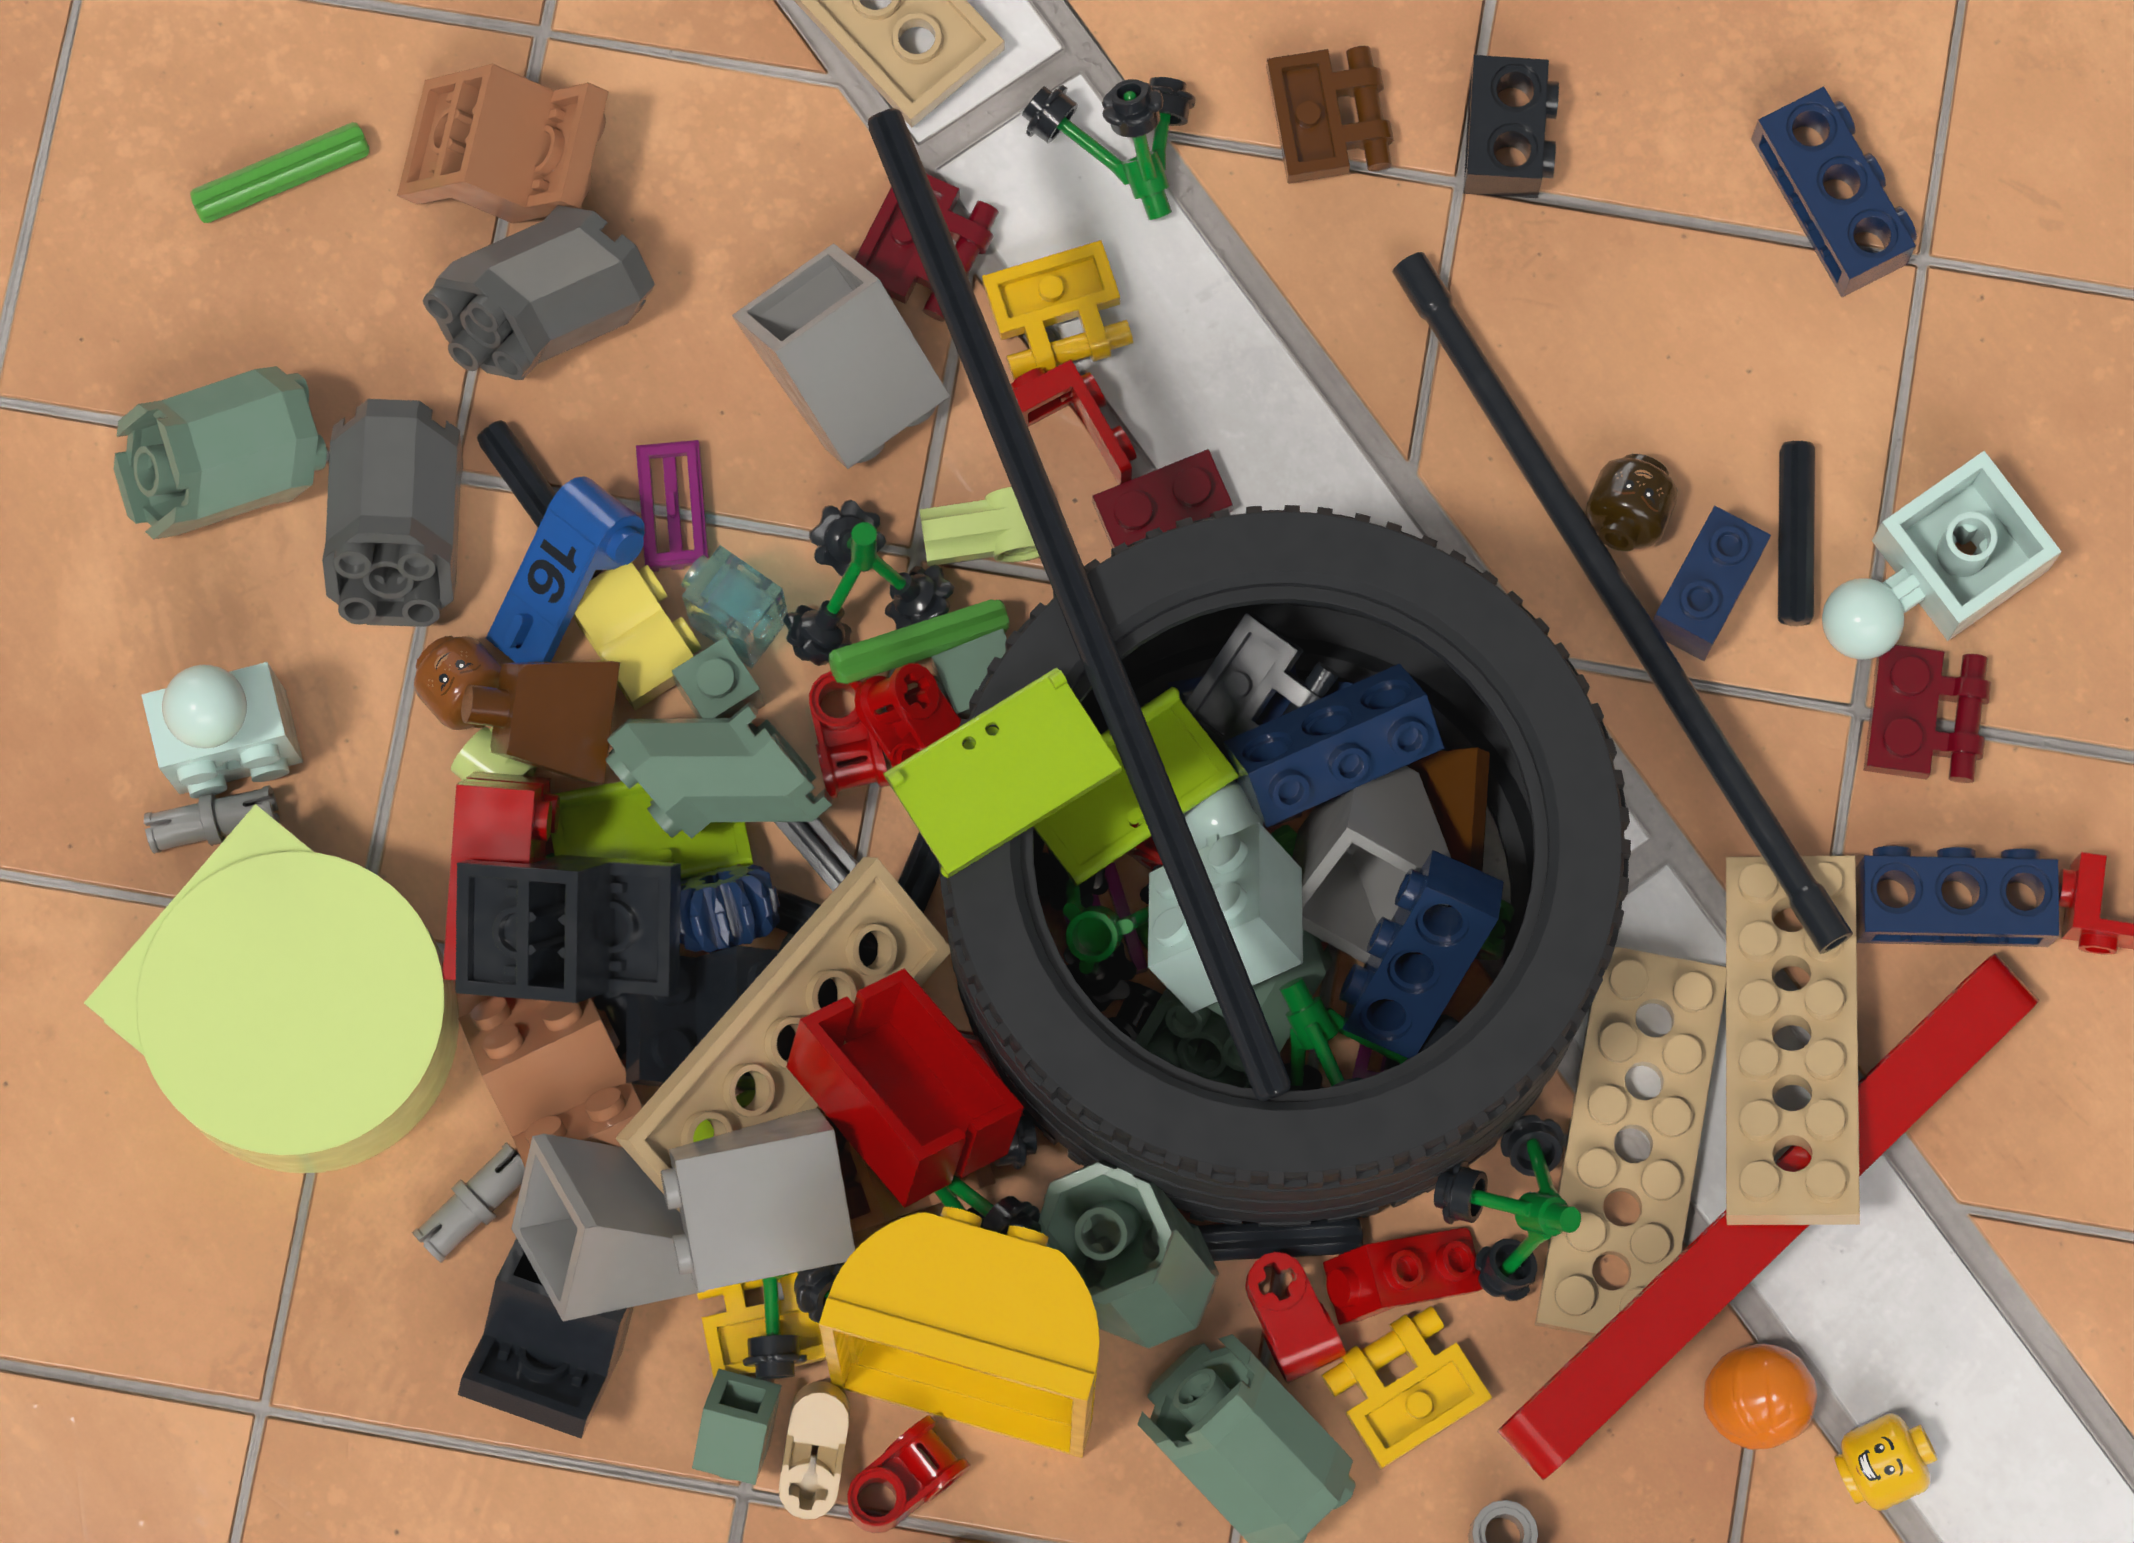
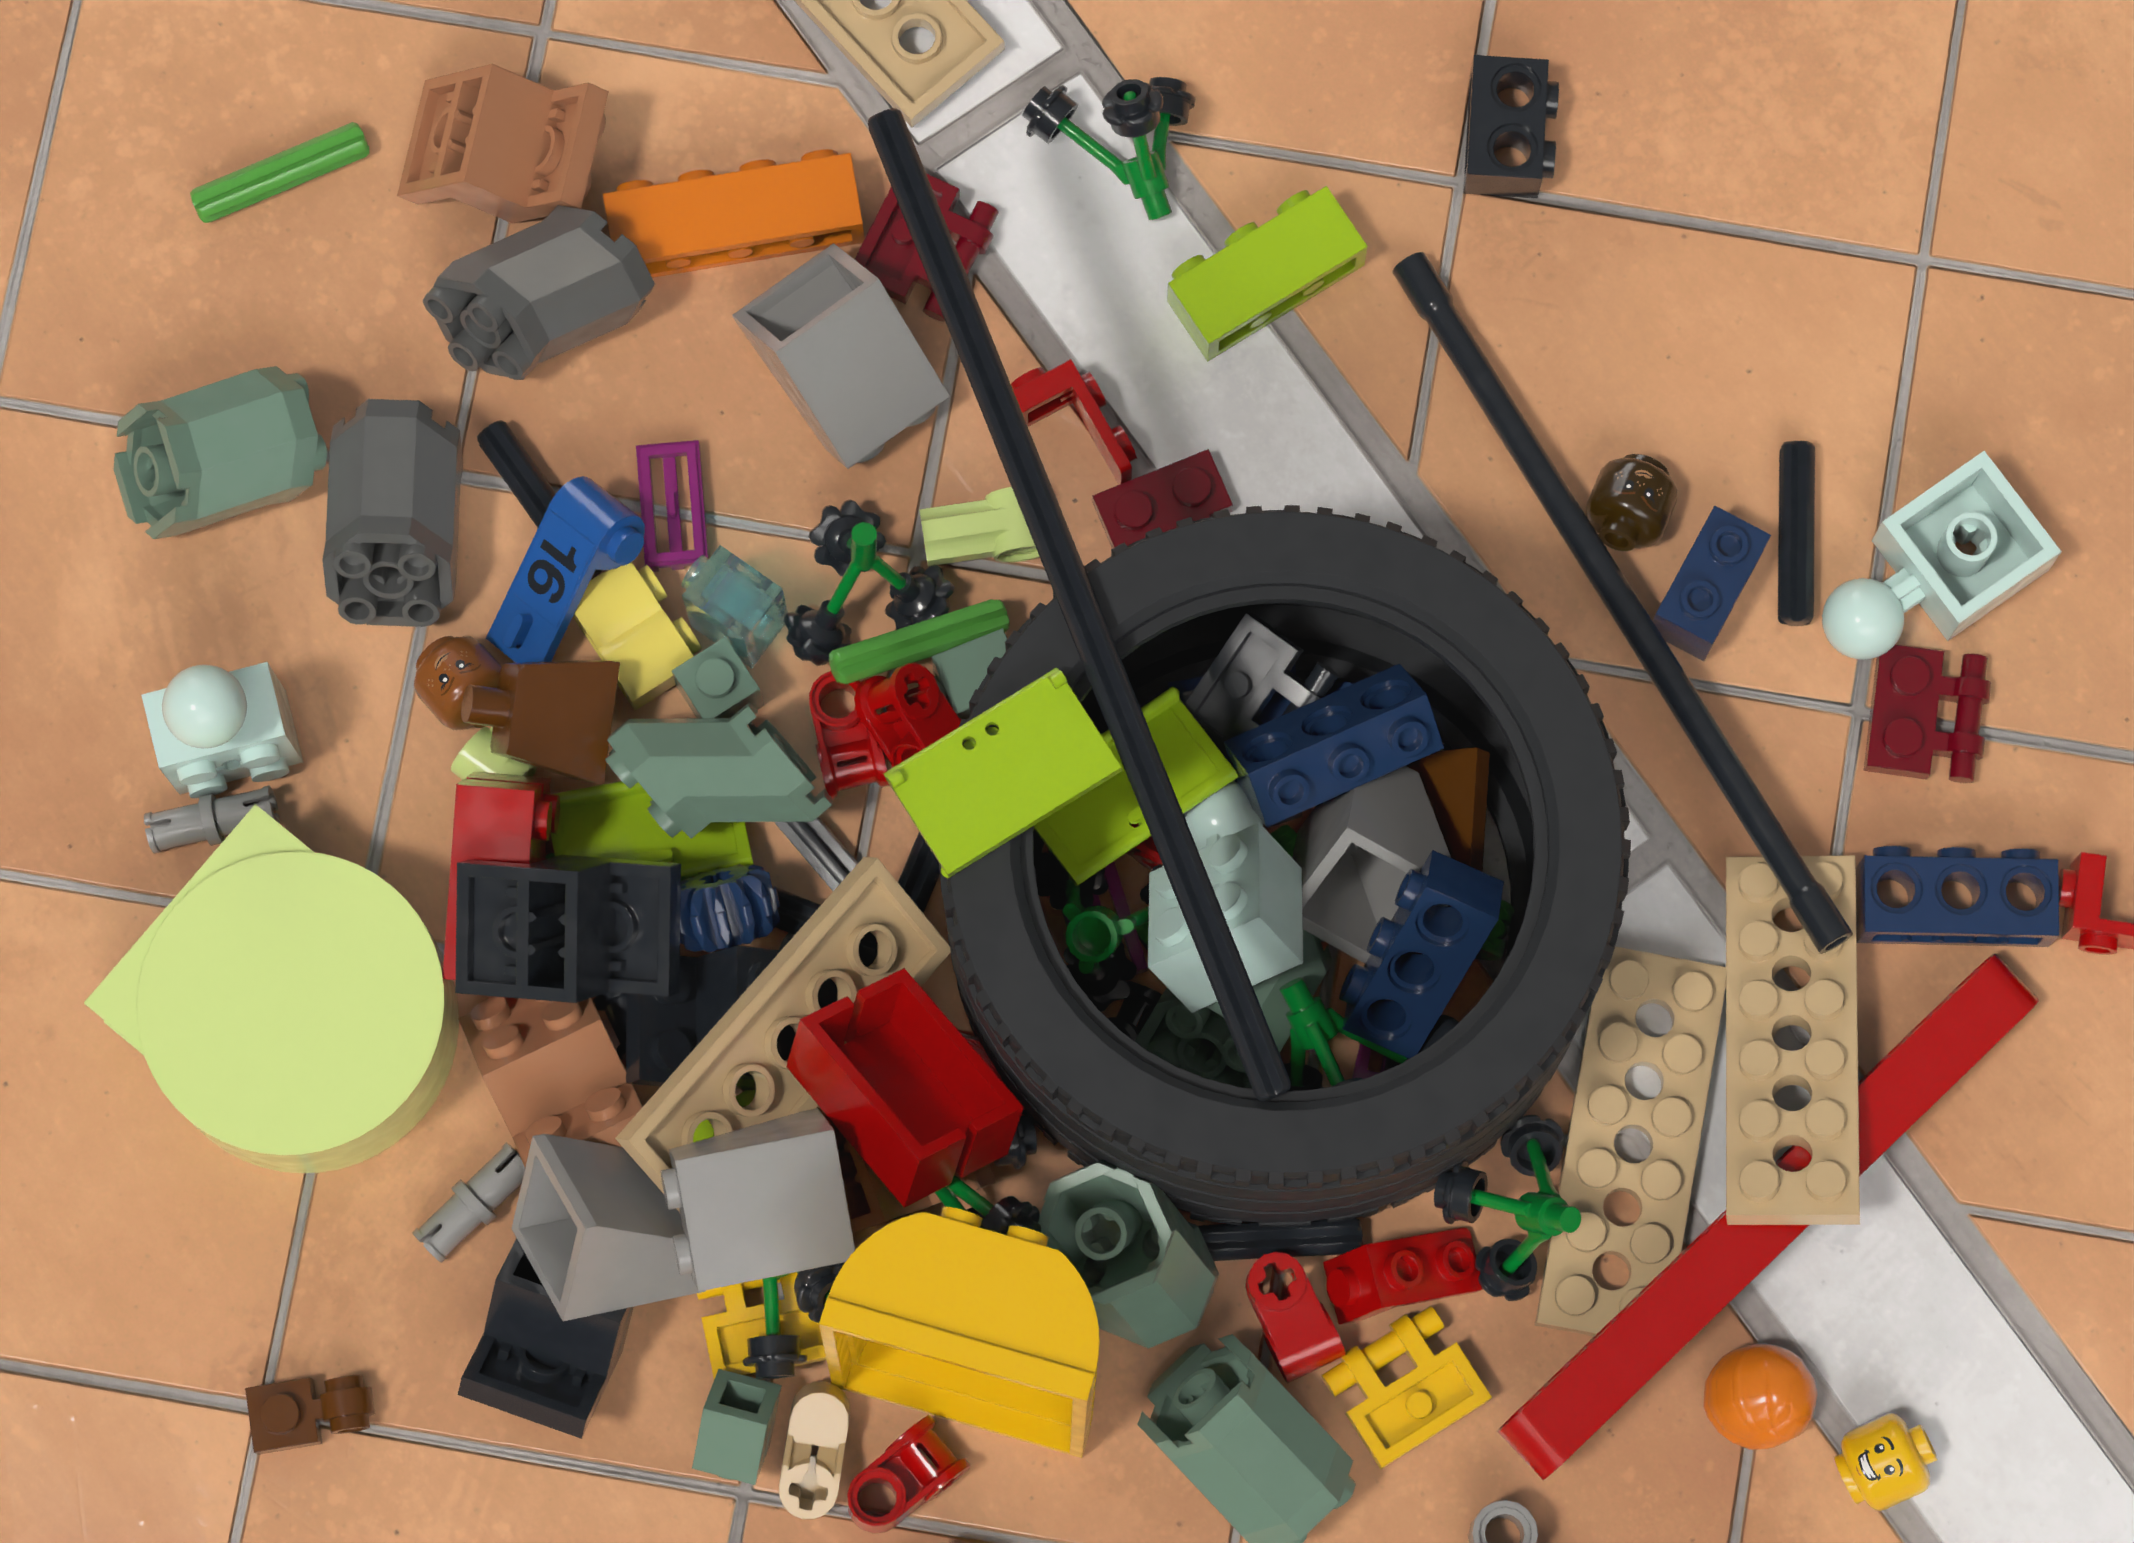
(290, 1415): none -> reddish brown plate
(739, 214): none -> orange brick
(1052, 292): yellow plate -> none
(1265, 271): none -> lime brick
(1310, 118): reddish brown plate -> none
(1824, 219): dark blue brick -> none

